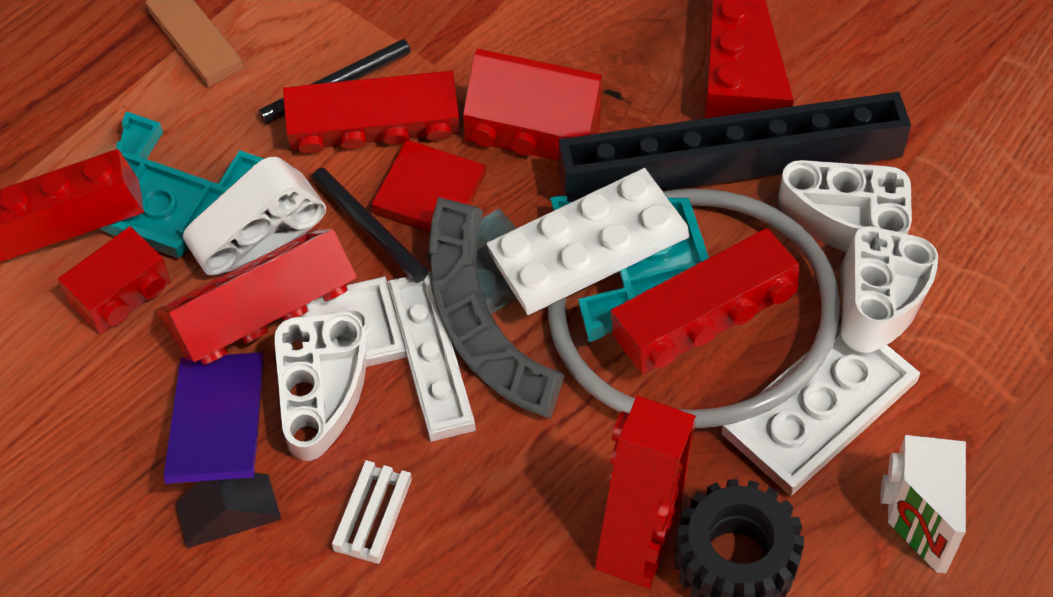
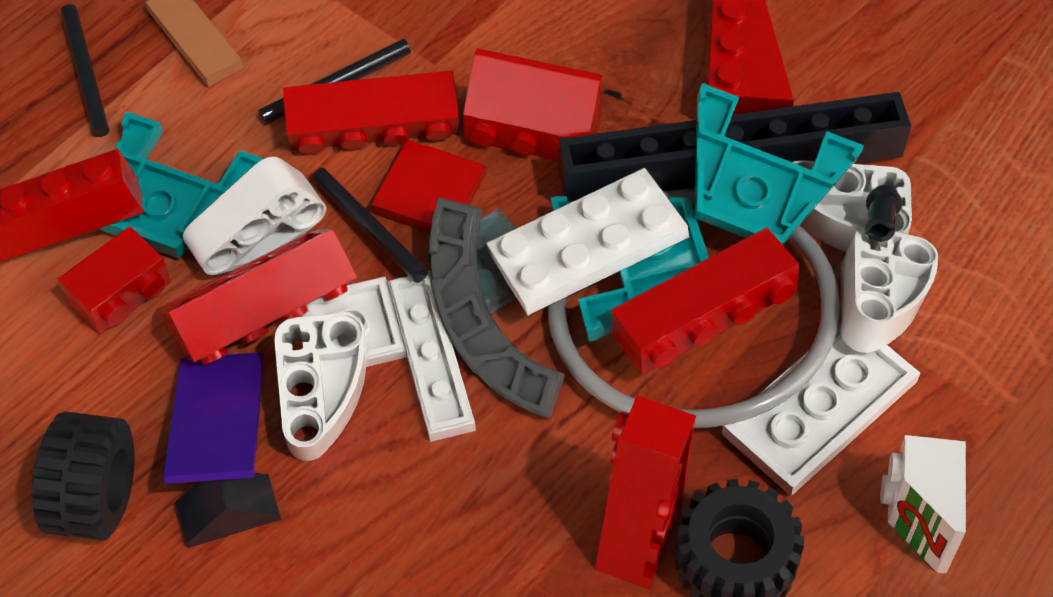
(83, 475): none -> black tyre
(85, 71): none -> black bar
(384, 477): white tile -> none
(750, 188): none -> teal wing
(883, 206): none -> black pin

